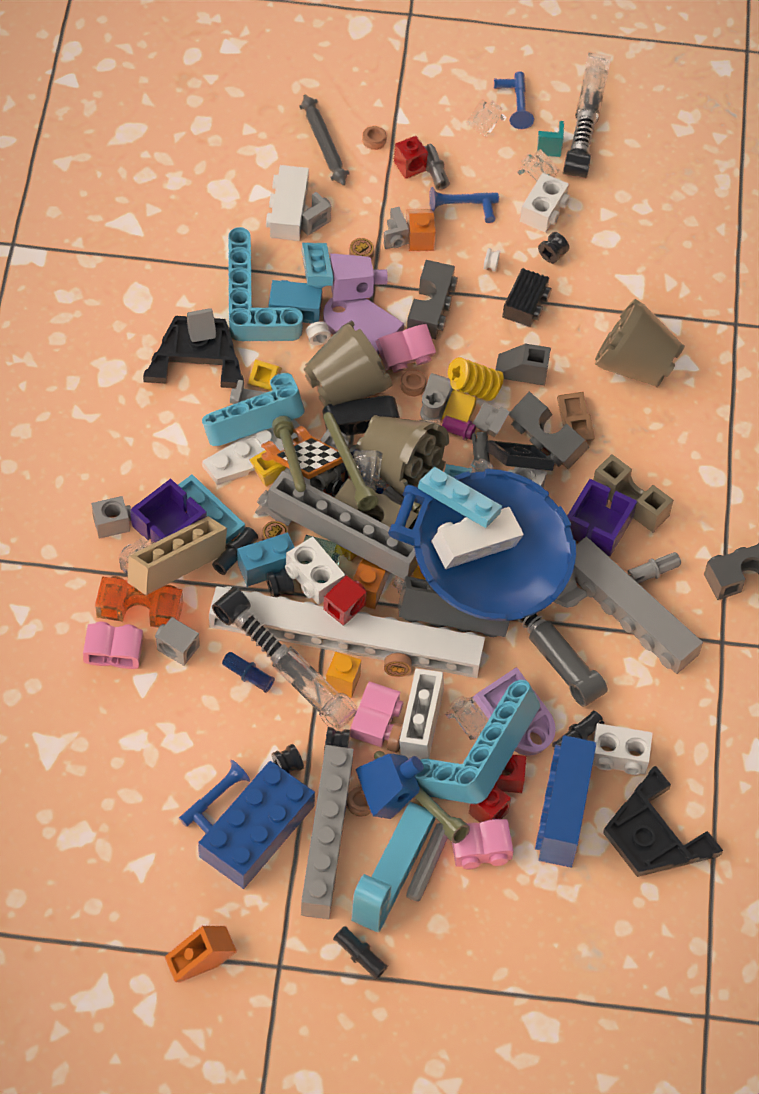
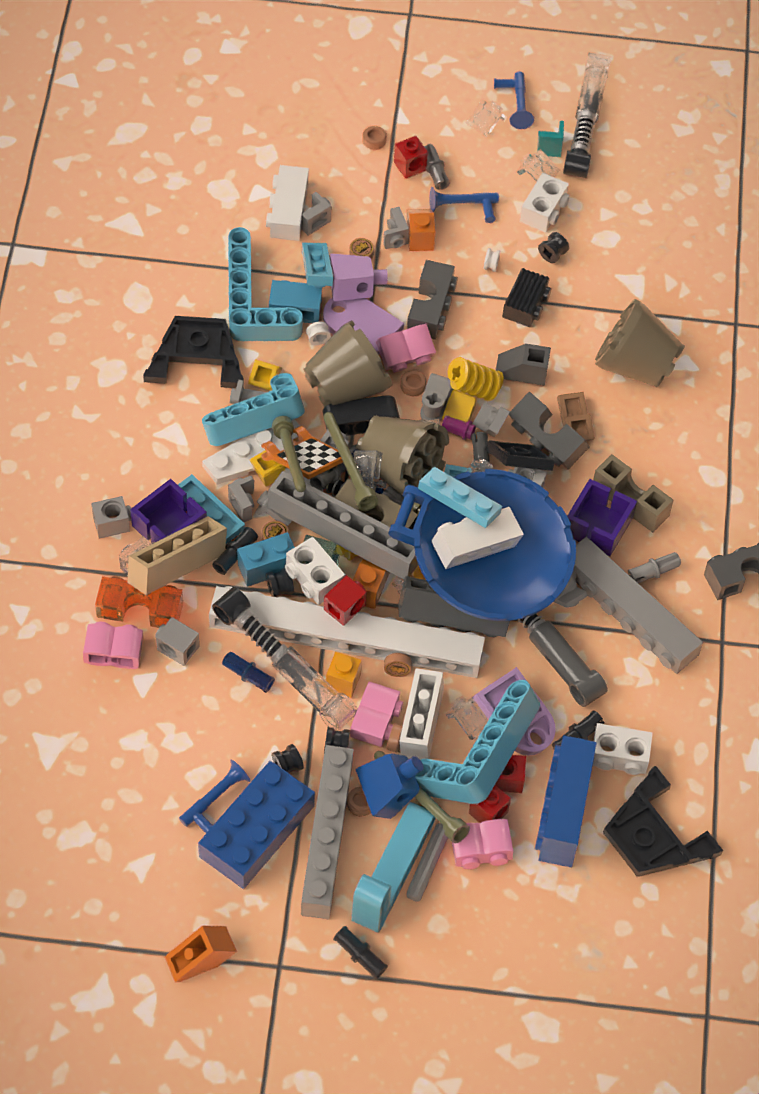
(201, 325): light grey slope -> none
(240, 497): none -> light grey bracket
(324, 139): dark grey wheel -> none

